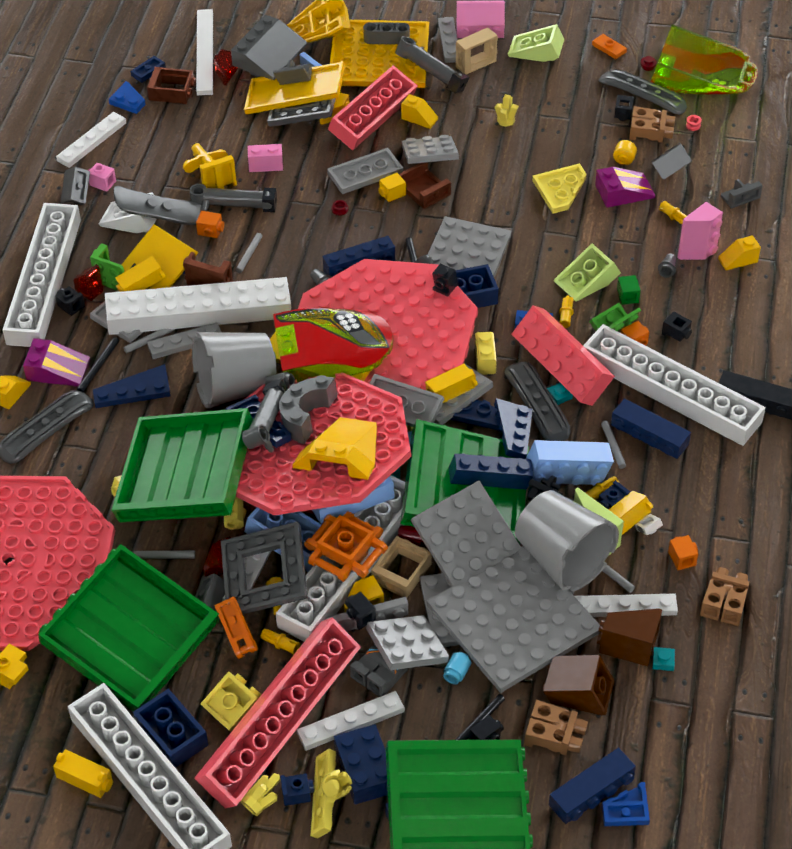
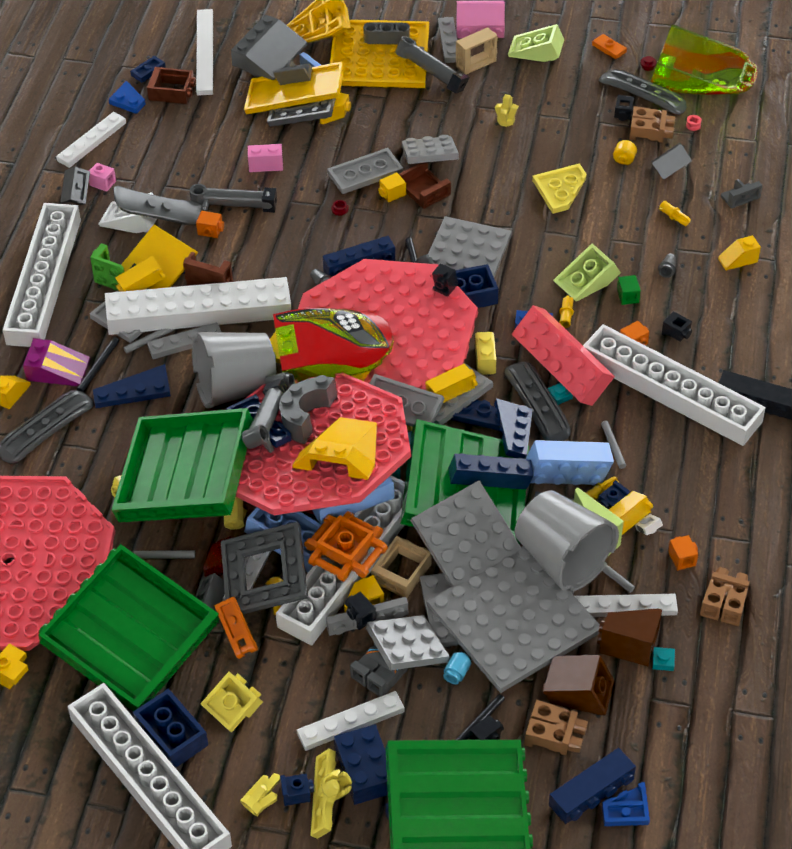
(67, 297): black brick -> none
(83, 773): yellow brick -> none
(89, 282): clear red slope -> none
(215, 167): yellow piece -> none
(224, 66): clear red slope -> none
(249, 252): light grey bar -> none
(277, 713): coral brick -> none
(280, 641): yellow axle -> none
(372, 107): coral brick -> none
(411, 534): dark red brick -> none
(418, 112): yellow slope -> none
(537, 488): black hips -> none
(615, 318): bright green bracket -> none
(622, 186): magenta slope -> none
(650, 428): dark blue brick -> none
(700, 233): bright pink slope -> none

